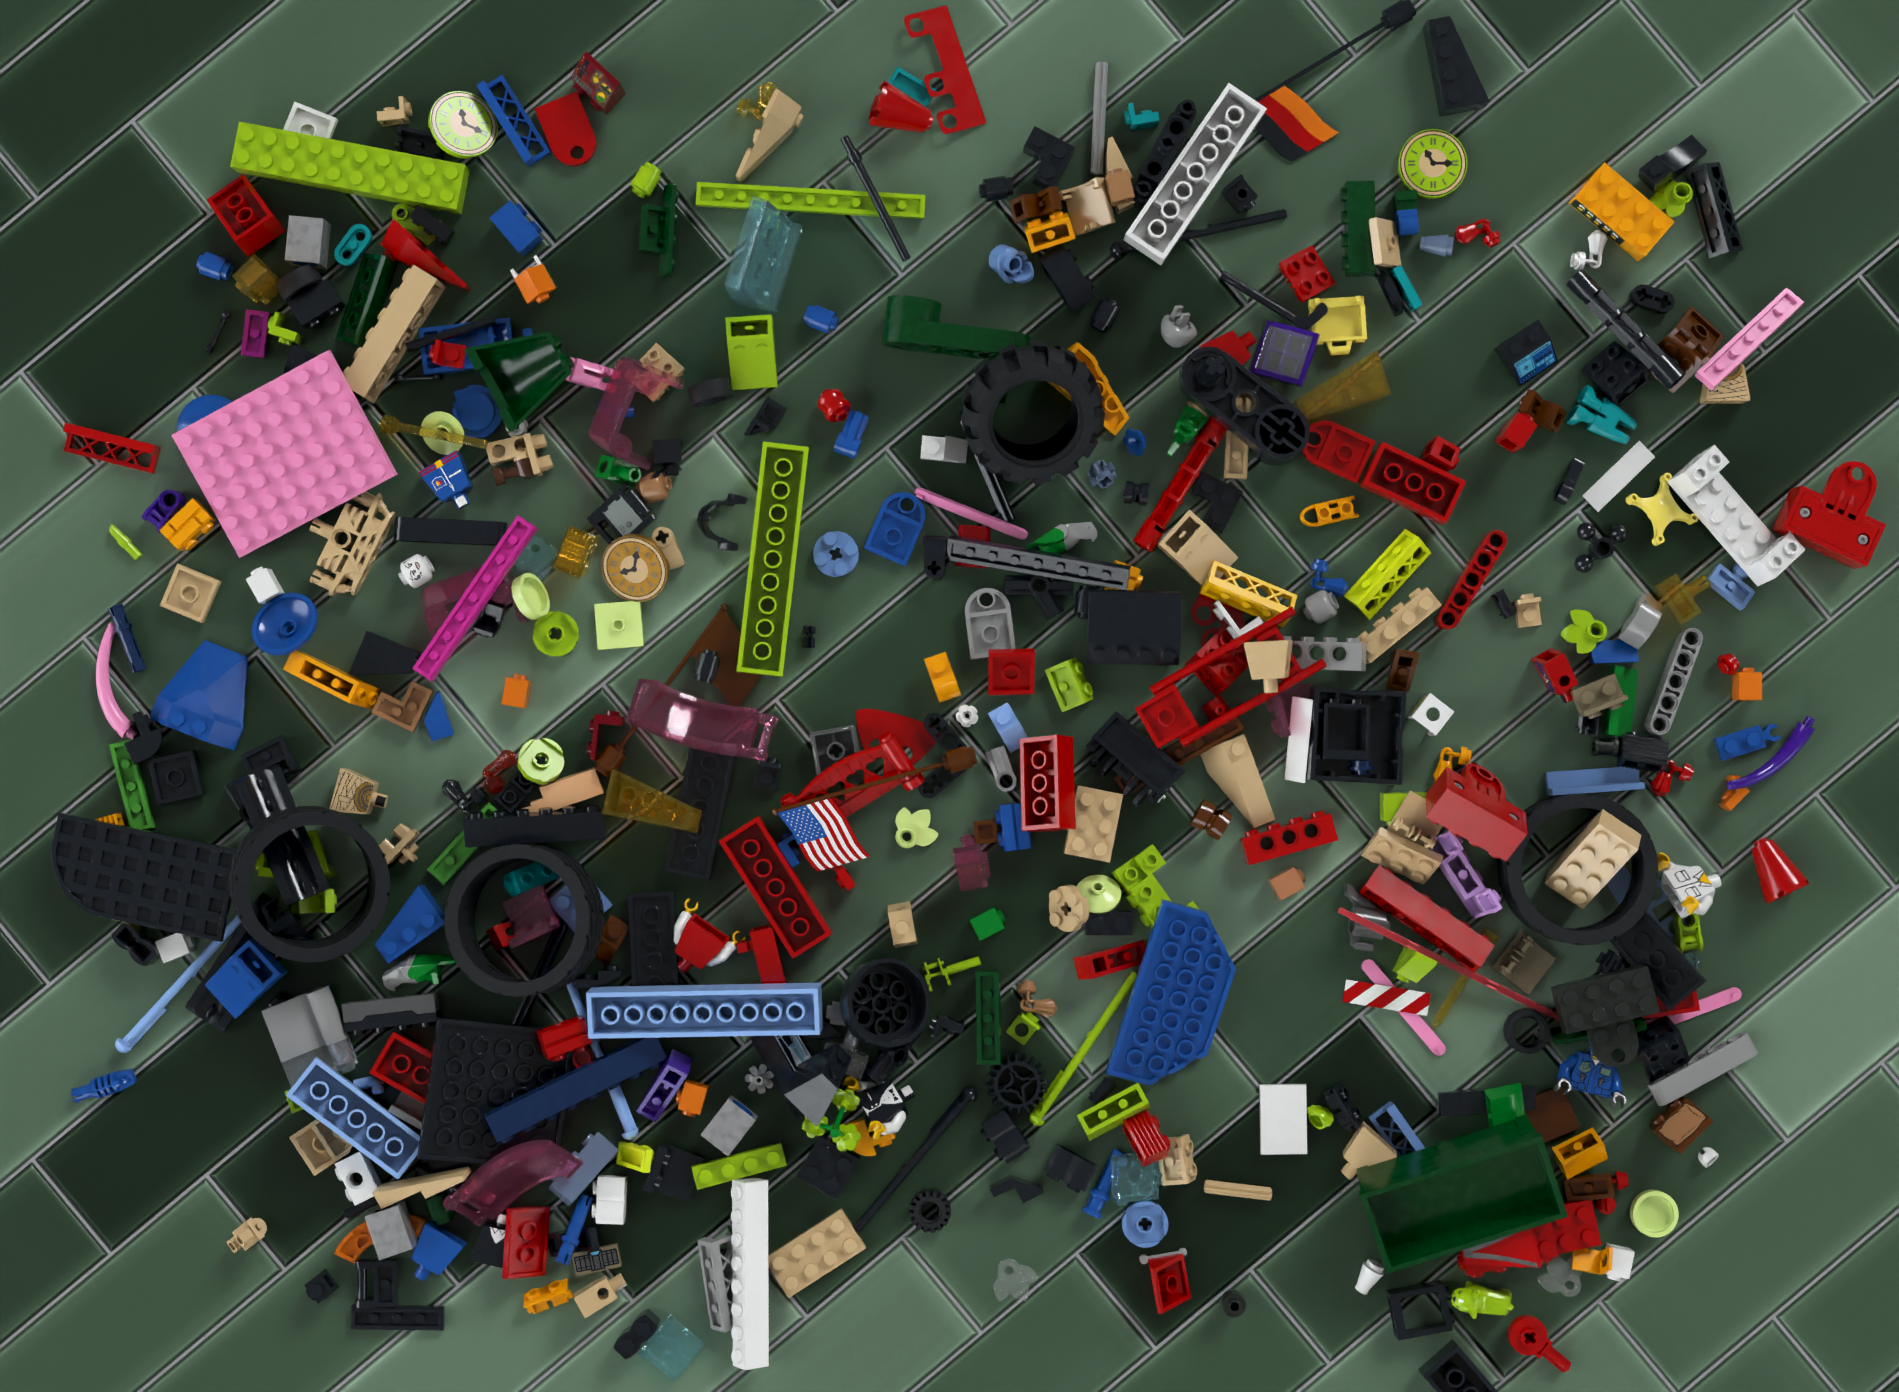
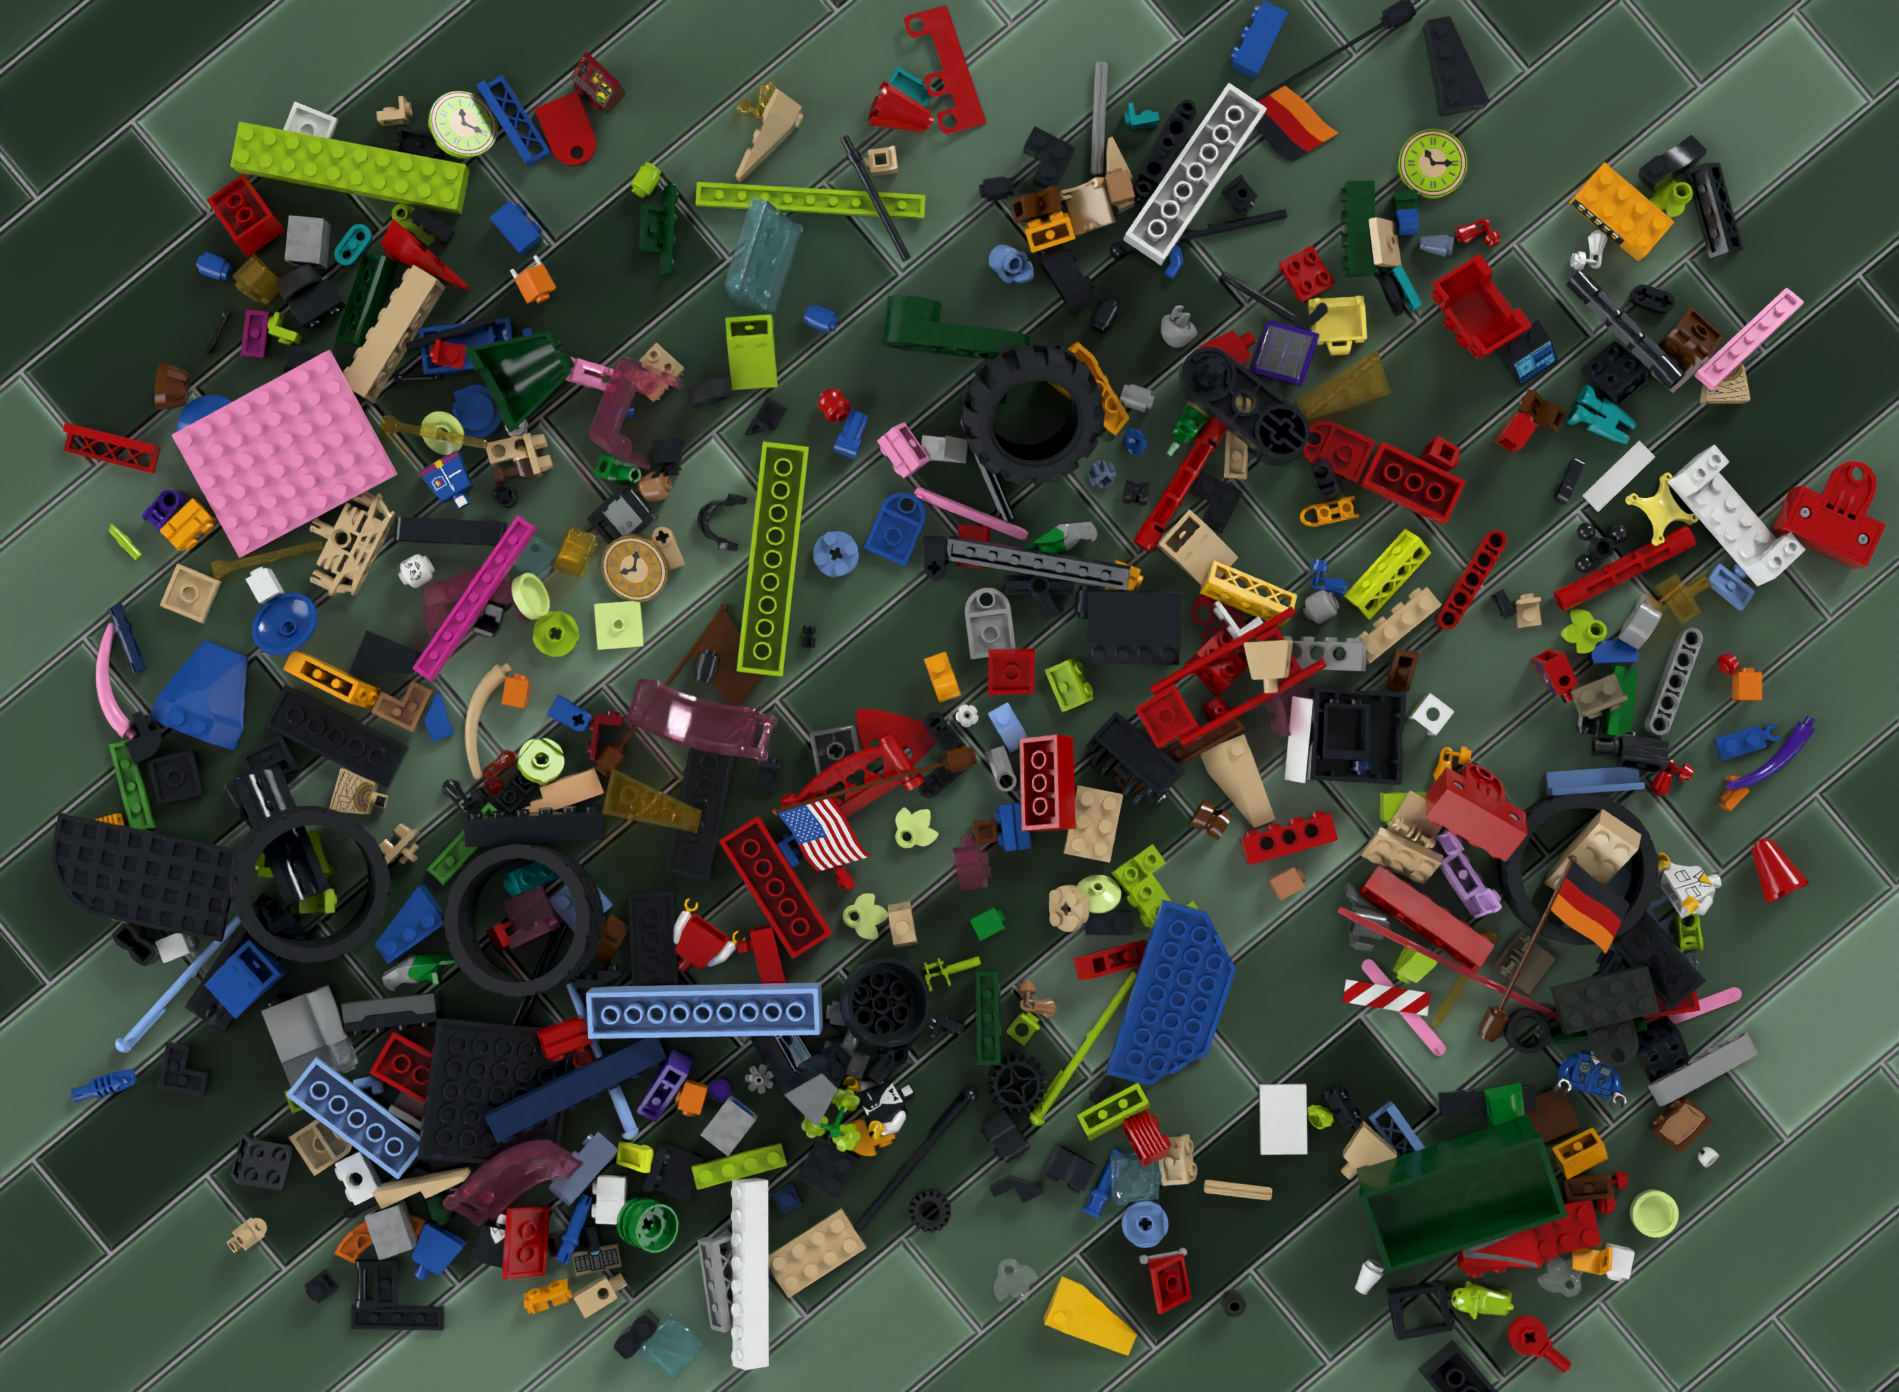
(171, 386): none -> reddish brown piece
(176, 1074): none -> black plate
(222, 568): none -> clear yellow piece
(261, 1162): none -> black bracket
(336, 736): none -> black plate
(476, 705): none -> tan animal
(502, 493): none -> black wheel
(567, 713): none -> blue piece
(647, 1224): none -> green wheel
(719, 1090): none -> dark purple plate
(787, 1198): none -> dark blue plate
(869, 916): none -> yellowish green plate
(884, 169): none -> tan window
(903, 450): none -> bright pink brick
(1087, 1318): none -> yellow wedge
(1137, 397): none -> light grey brick
(1176, 262): none -> blue arm
(1258, 39): none -> blue brick
(1328, 483): none -> black piece
(1477, 309): none -> red cylinder
(1582, 905): none -> flag
(1624, 569): none -> red piece

